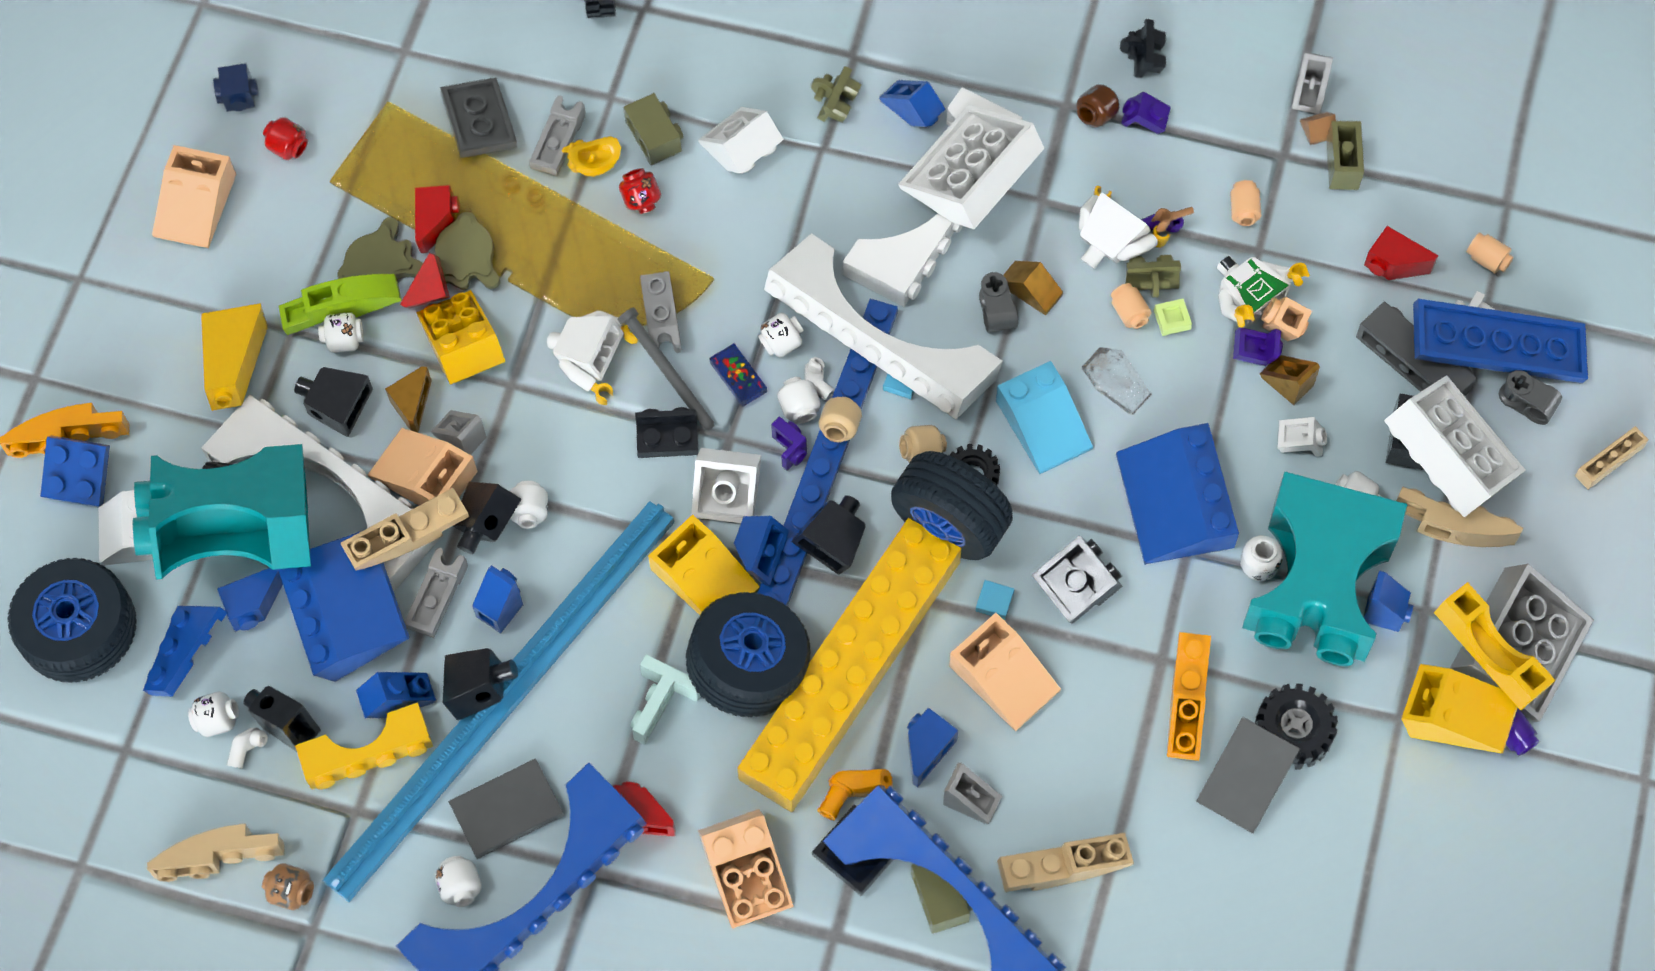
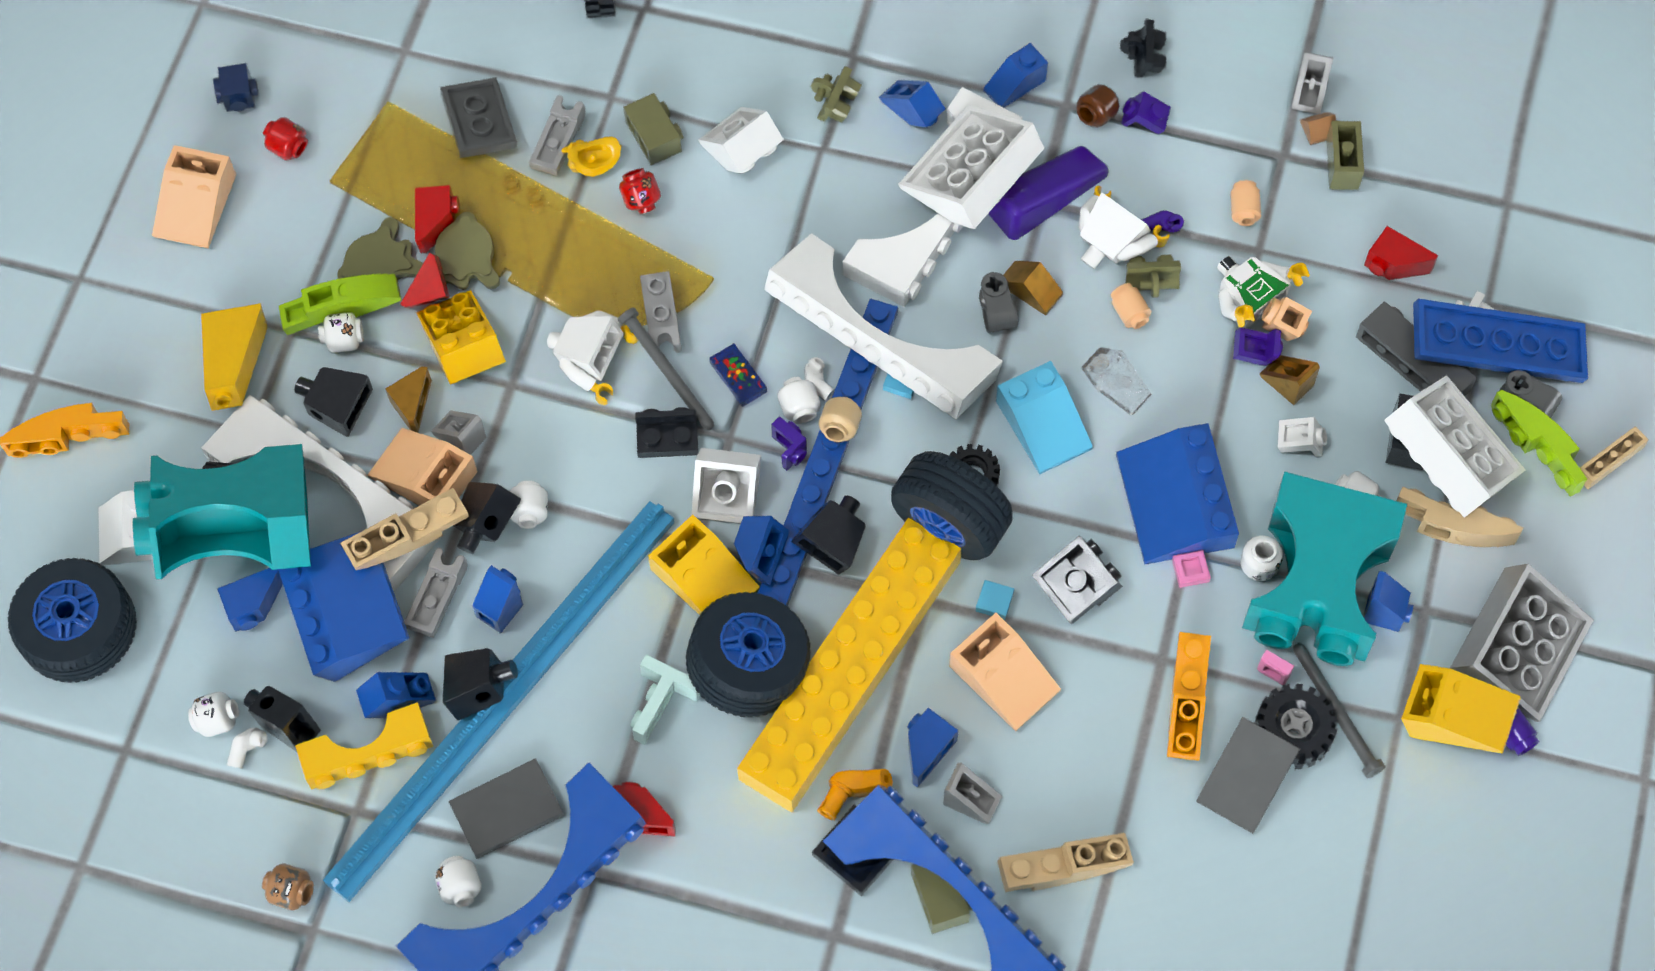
(75, 470): blue plate -> none
(184, 636): blue wing -> none
(202, 853): tan slope -> none
(745, 868): light nougat slope -> none
(781, 335): white head -> none
(921, 439): tan head -> none
(1017, 76): none -> blue slope
(1047, 190): none -> dark purple piece
(1165, 217): medium nougat hand -> none
(1172, 317): yellowish green plate -> none
(1191, 569): none -> bright pink tile
(1275, 667): none -> bright pink tile
(1372, 766): none -> dark grey bar
(1470, 622): yellow arch -> none
(1490, 253): light nougat brick -> none
(1536, 430): none -> lime slope

